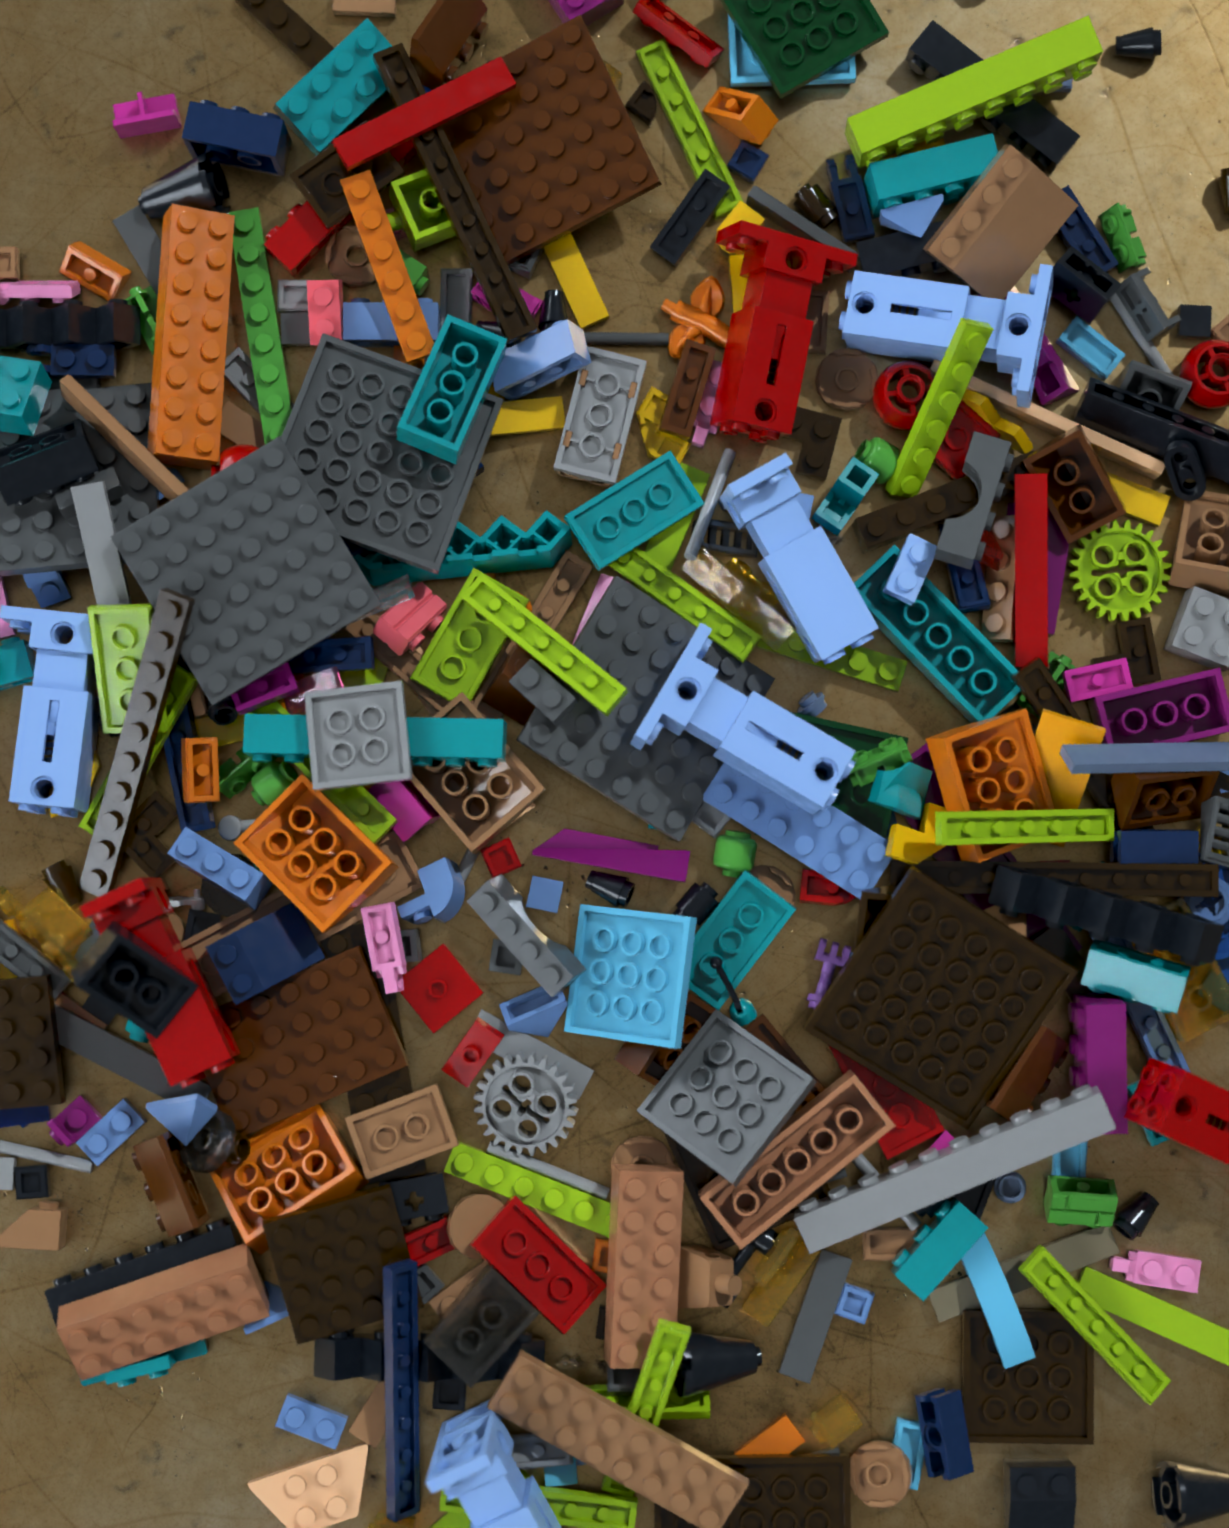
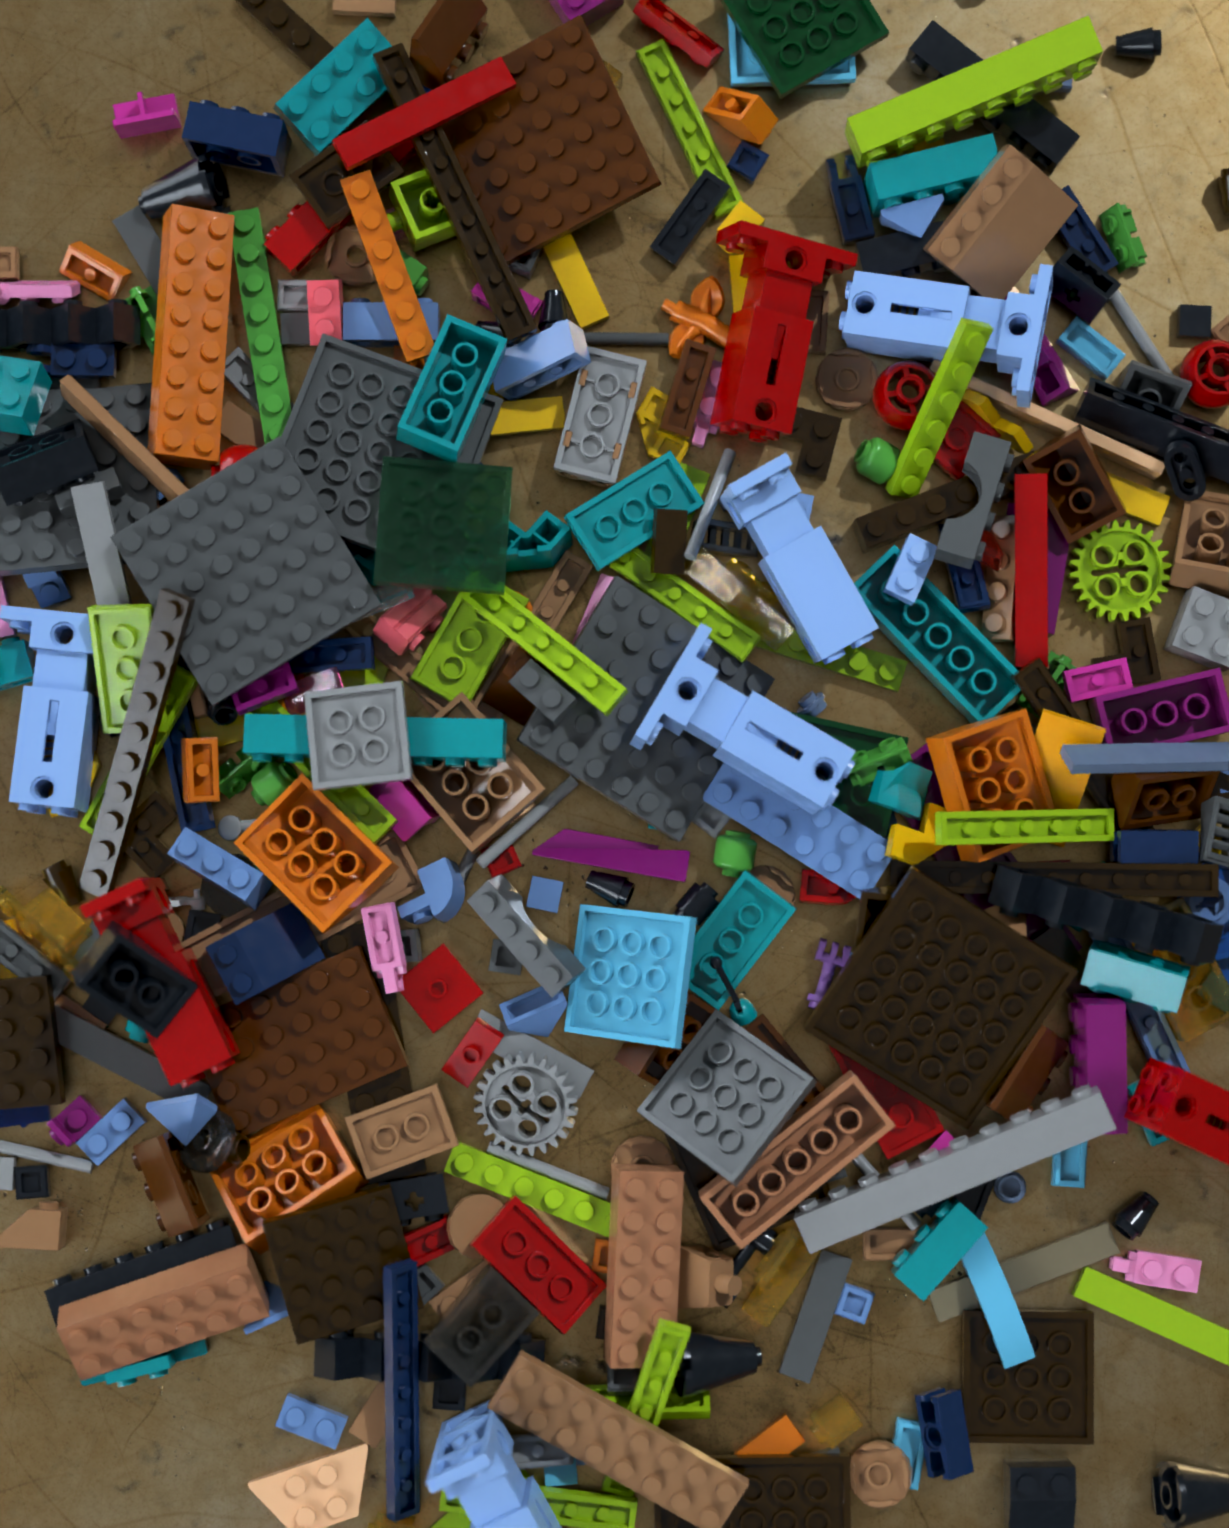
(443, 525): none -> clear green plate
(456, 294): light grey tile -> none
(527, 822): none -> light grey bar
(643, 103): dark brown tile -> none
(669, 541): none -> dark brown tile
(791, 220): dark grey tile -> none
(815, 205): dark brown brick -> none
(845, 496): teal brick -> none
(1080, 1201): bright green brick -> none
(1094, 1324): lime tile -> none
(1144, 306): dark grey hinge -> none

